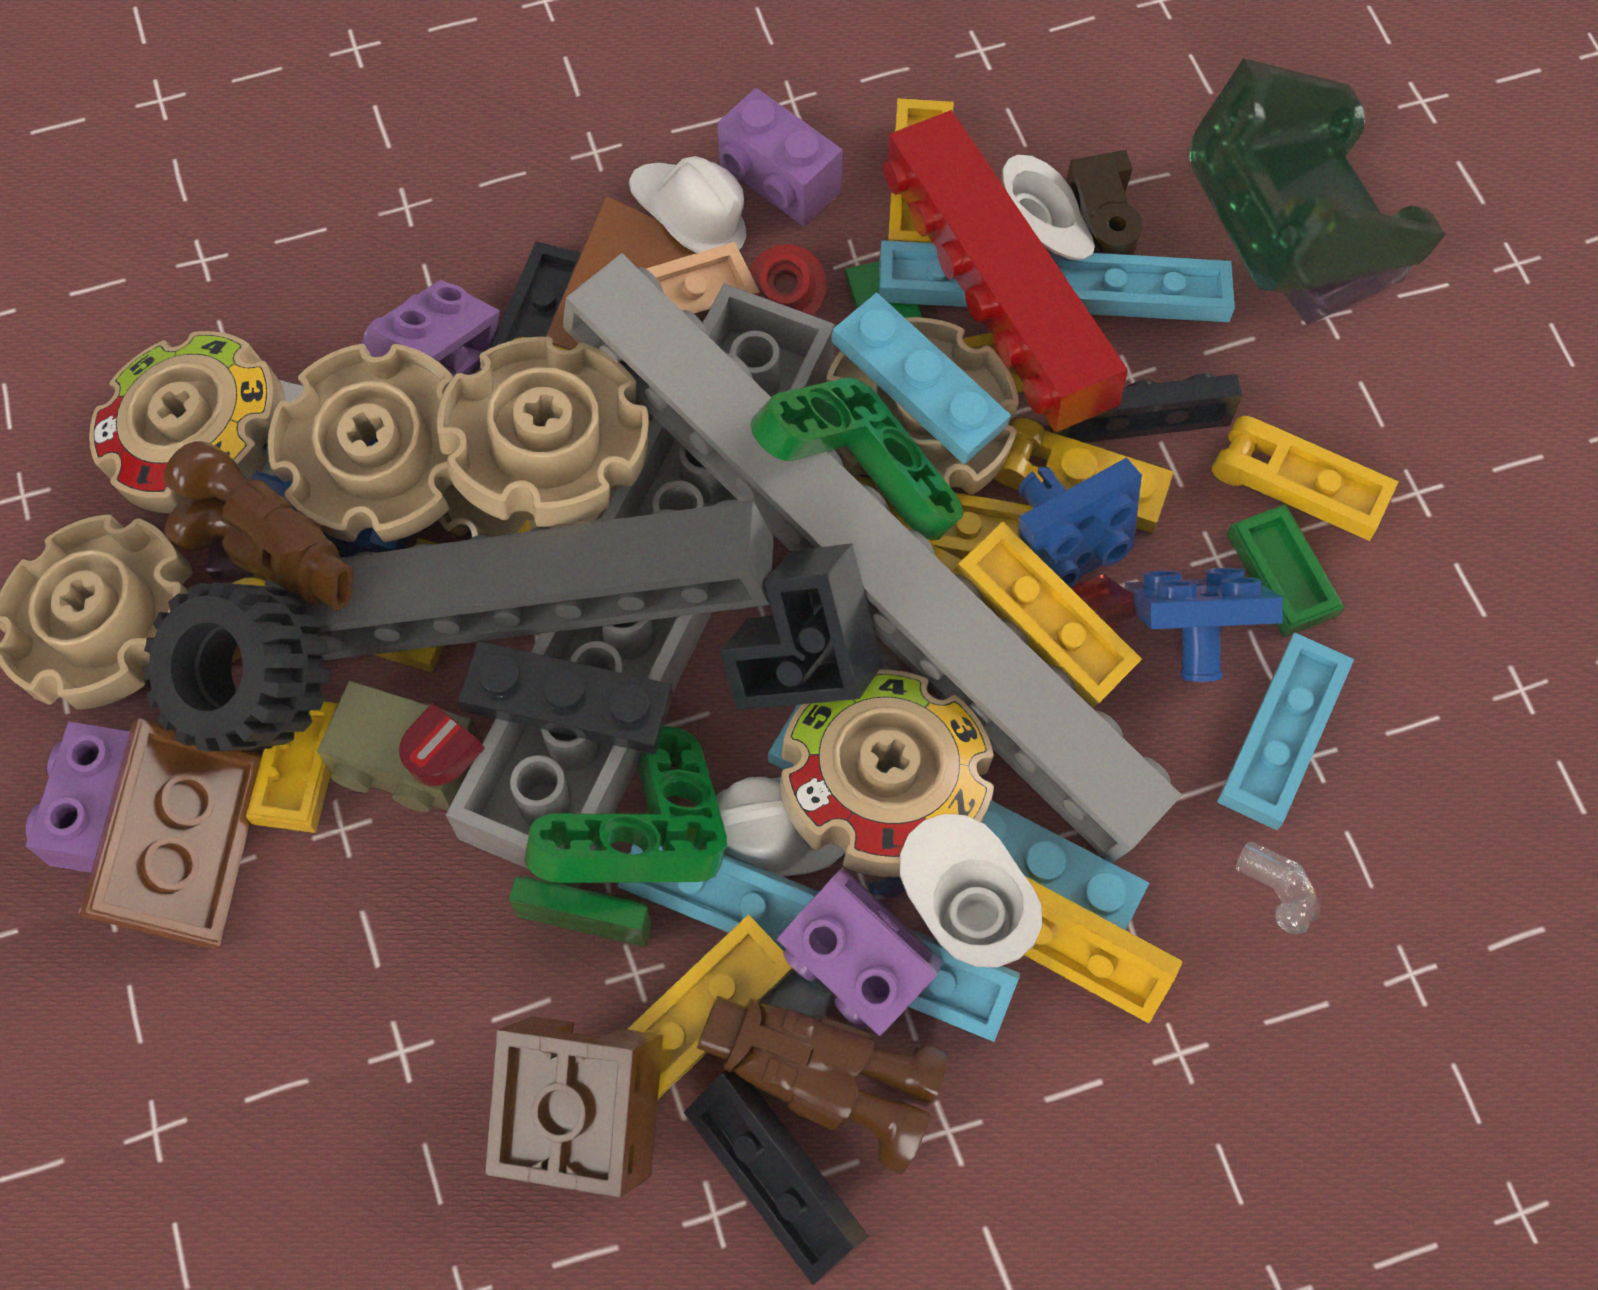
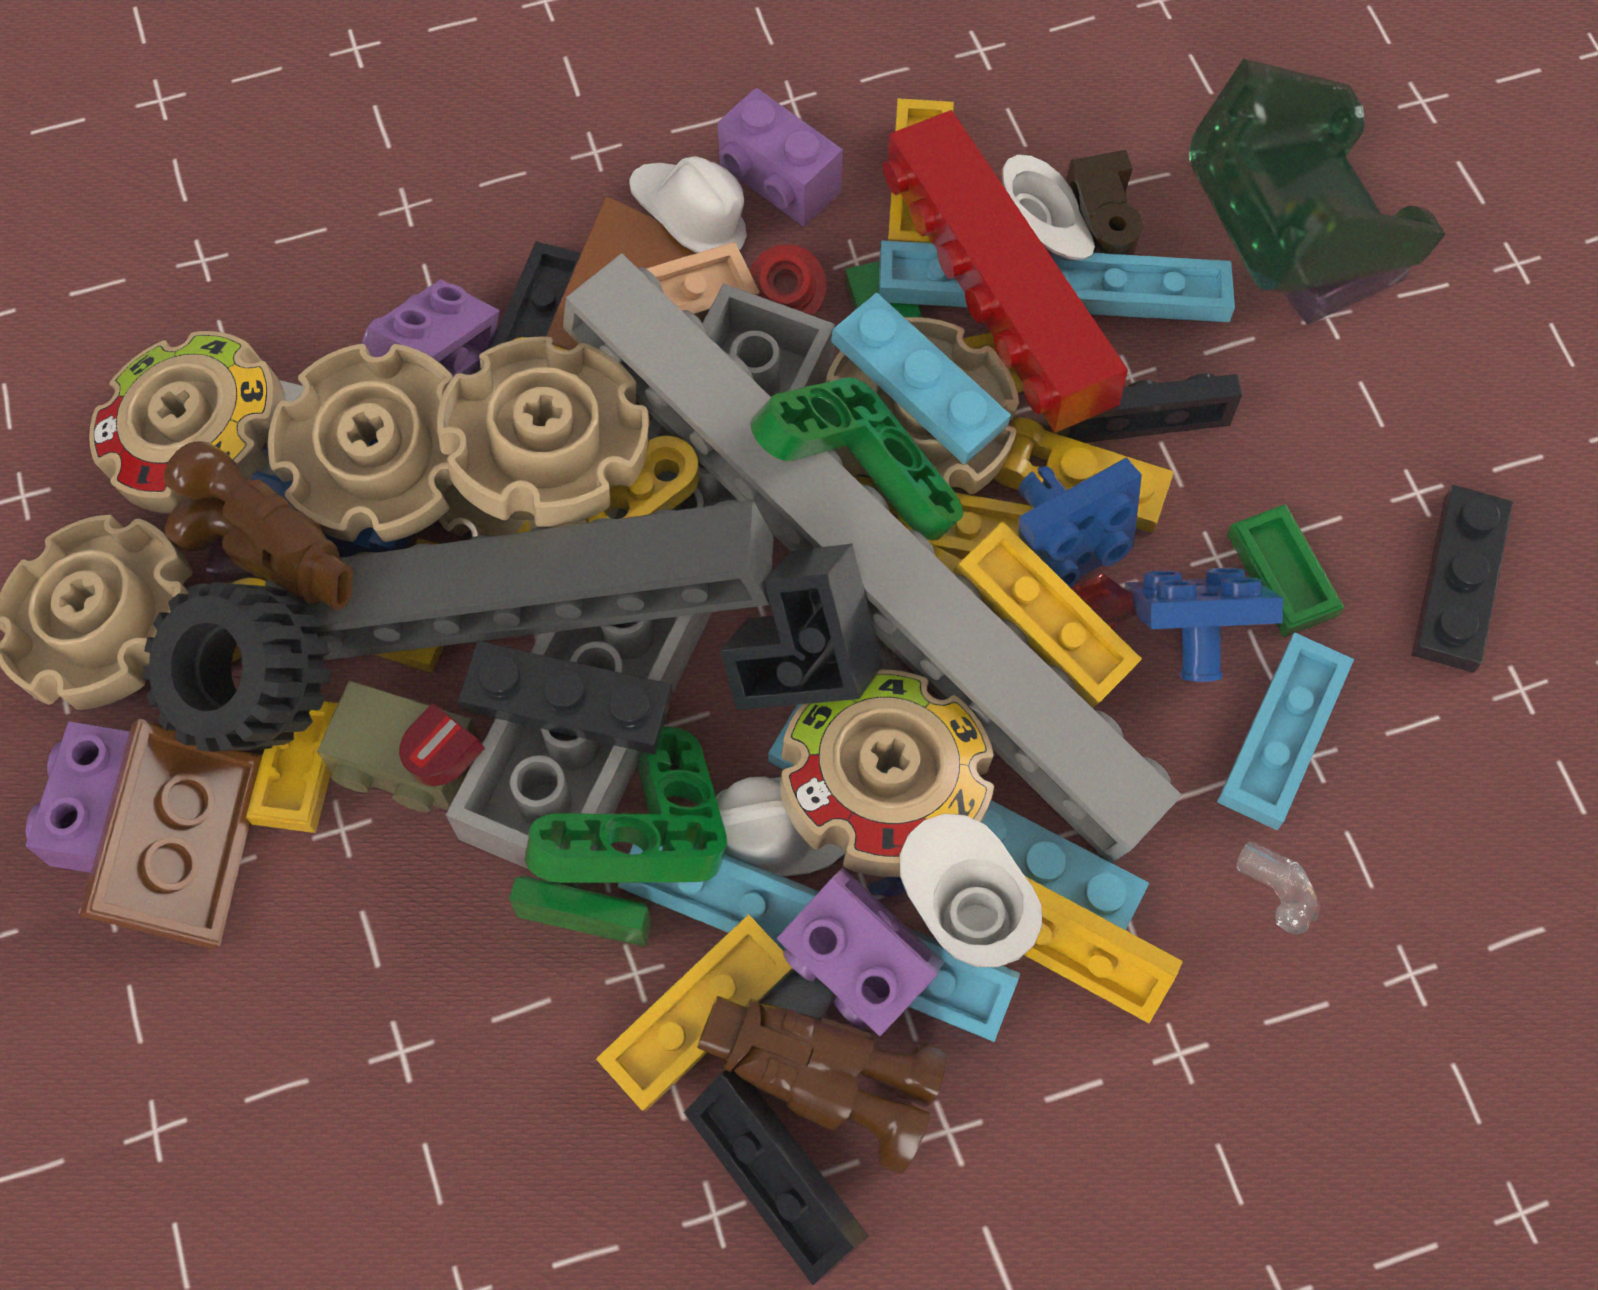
(573, 1106): piece -> none
(650, 493): none -> yellow plate
(1305, 476): yellow plate -> none
(1462, 579): none -> black plate

